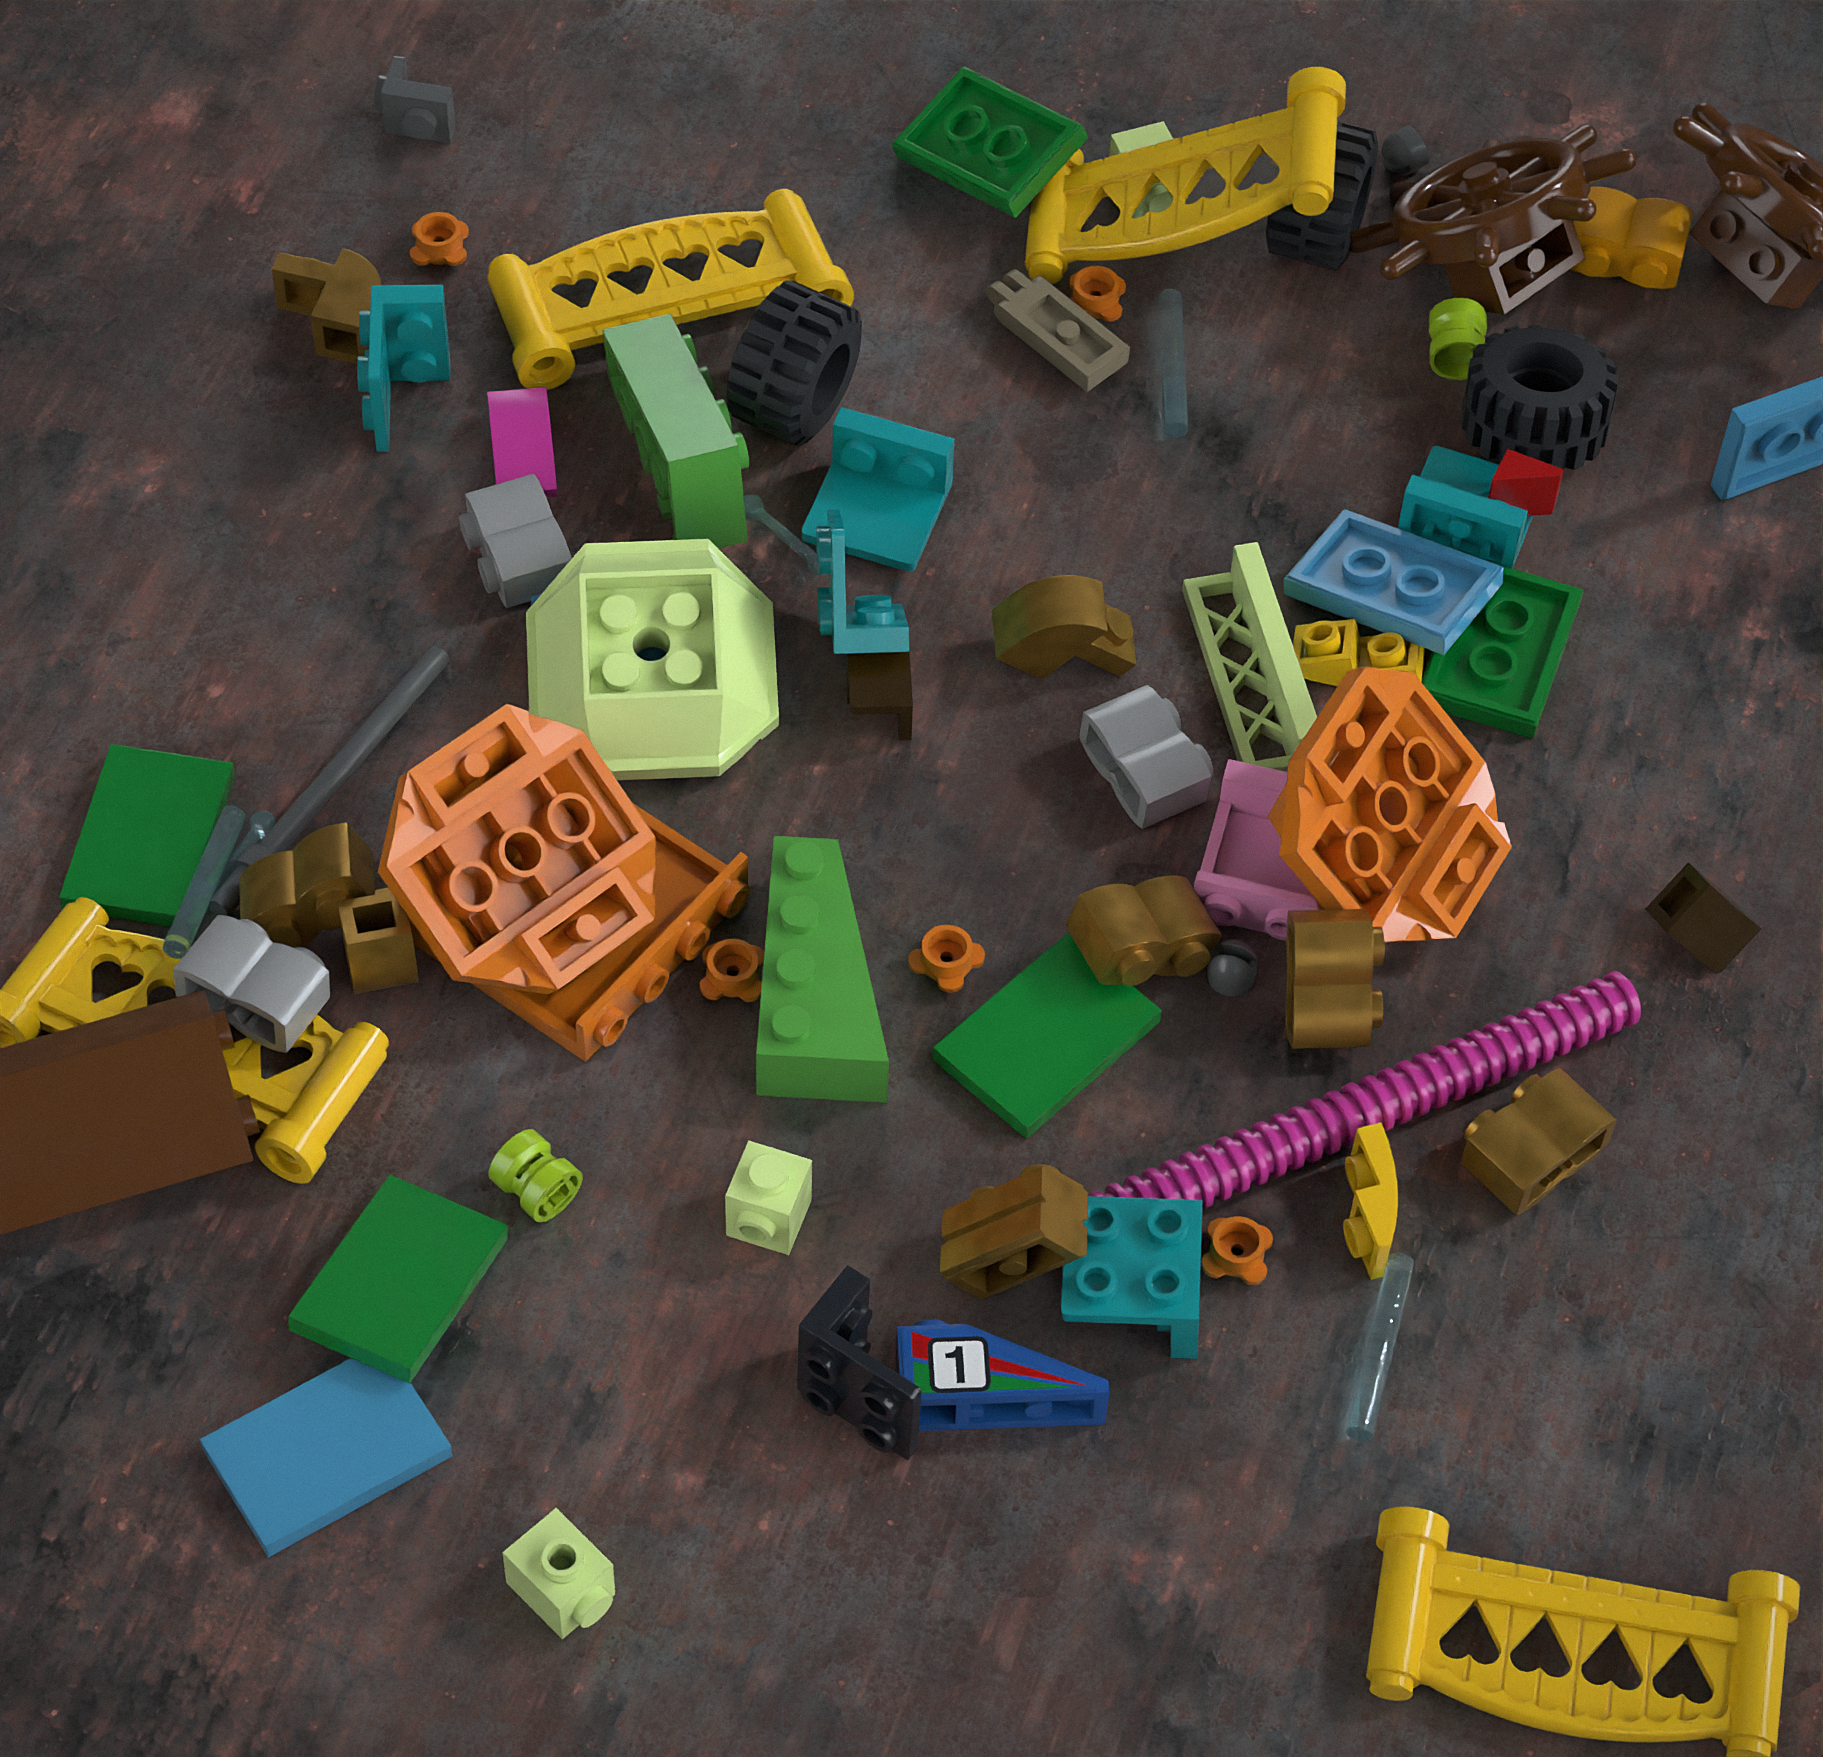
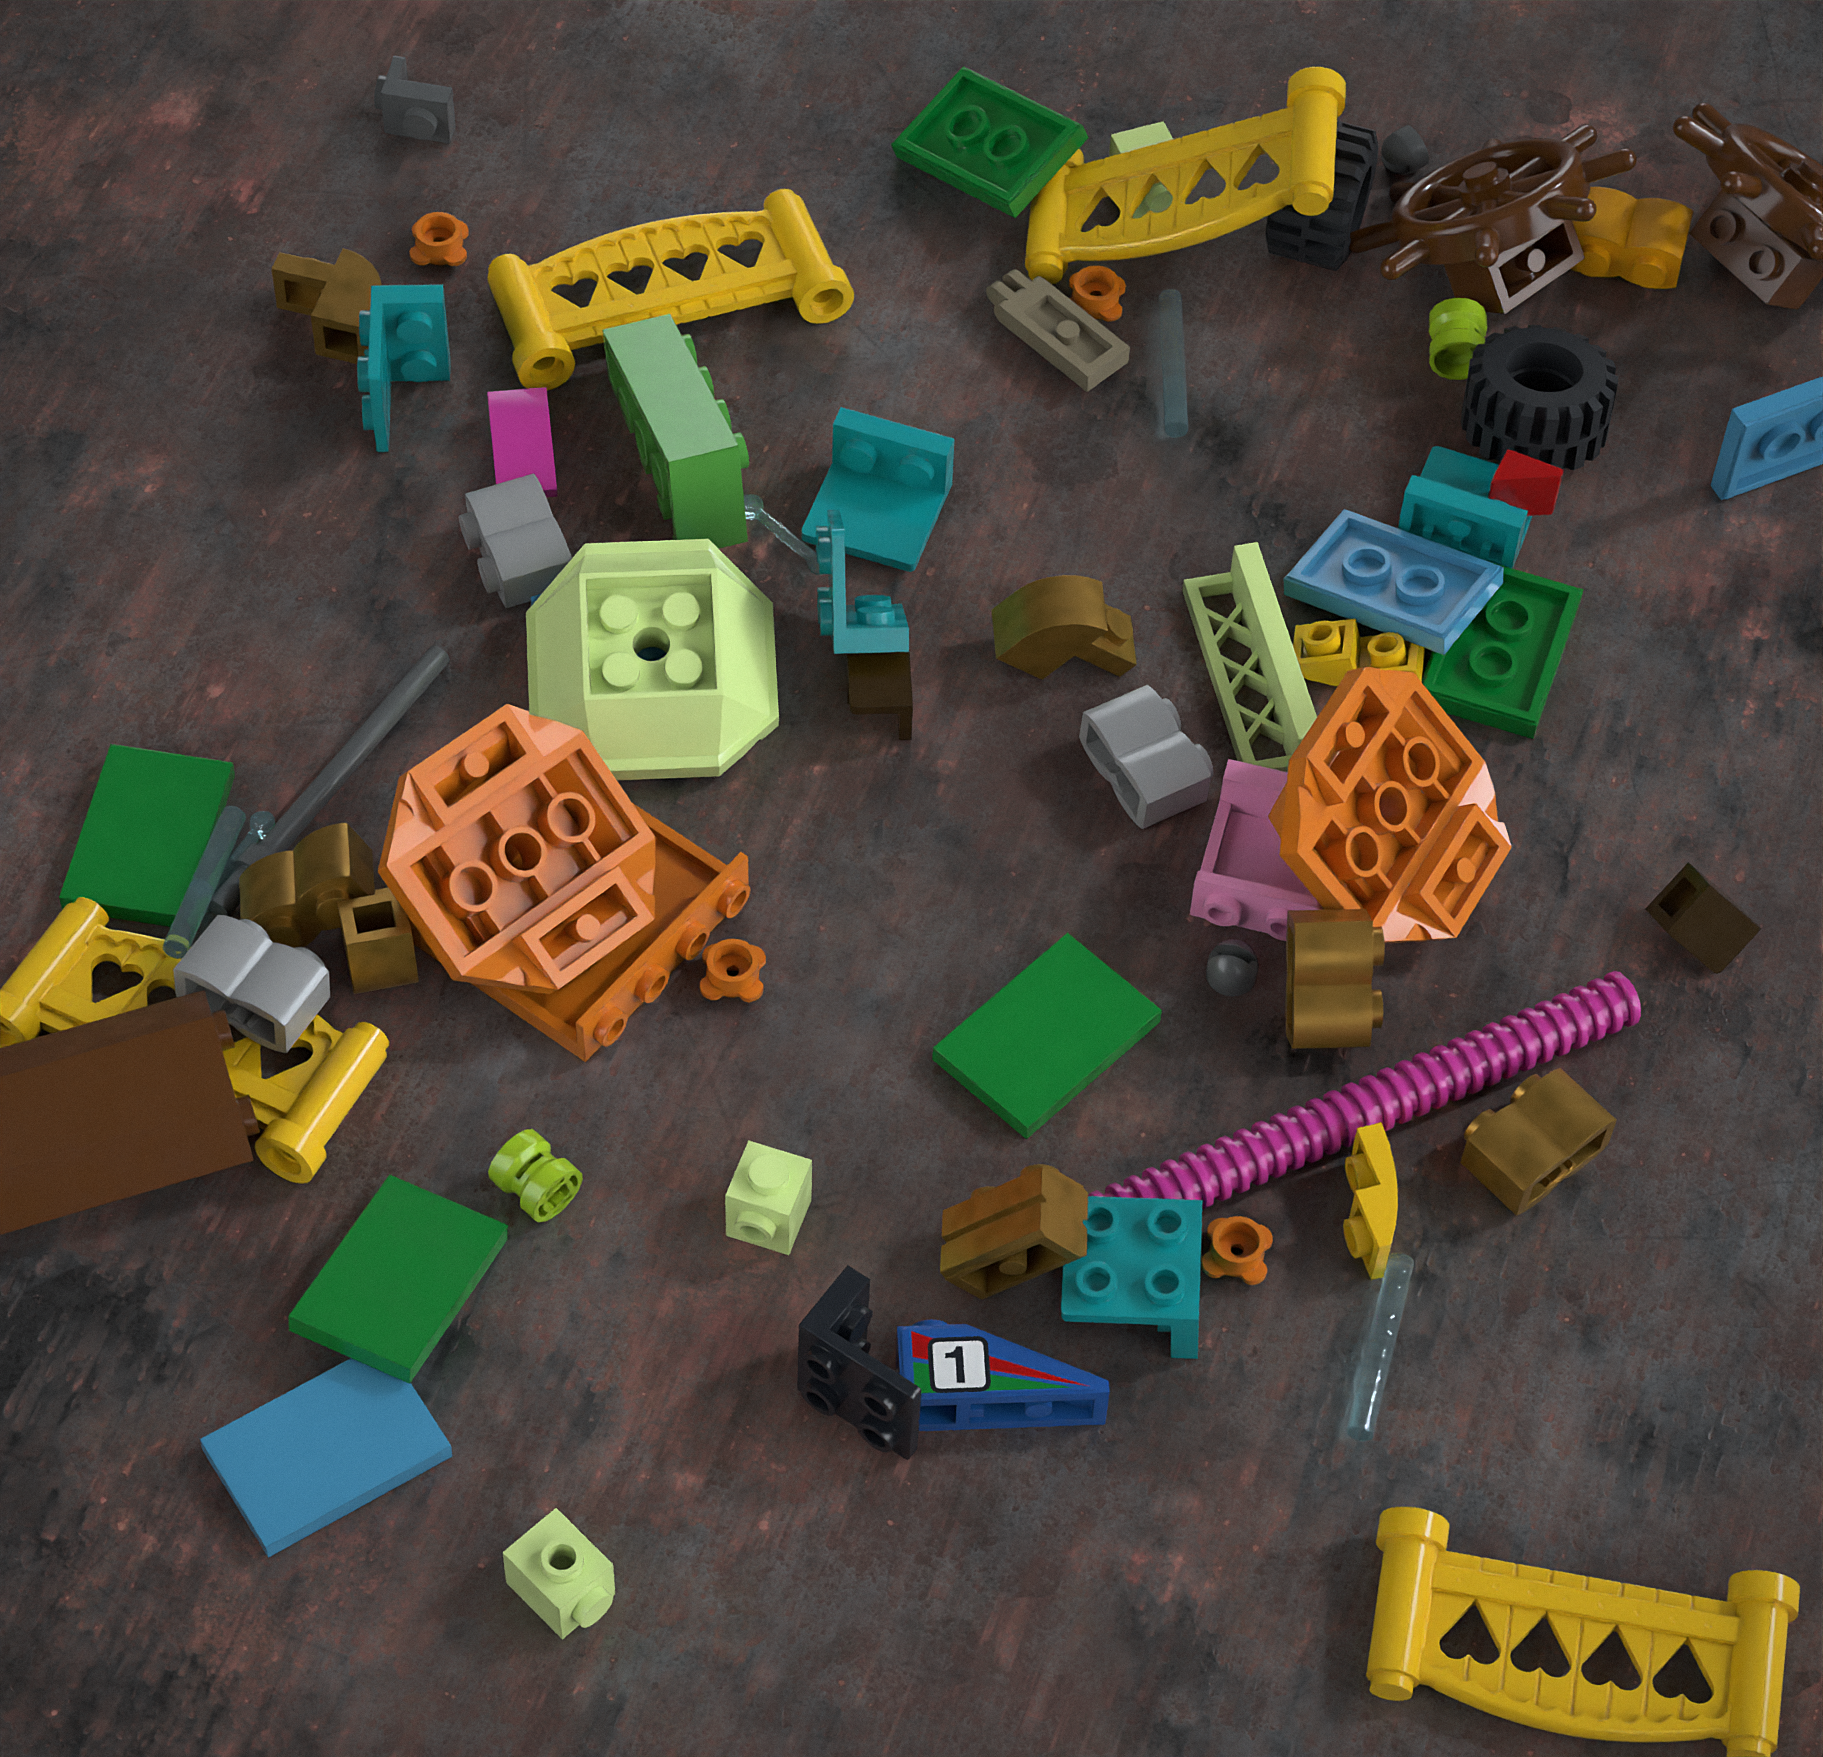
(794, 362): black tyre -> none
(816, 993): bright green wedge -> none
(947, 942): orange plate -> none
(1143, 930): pearl gold brick -> none

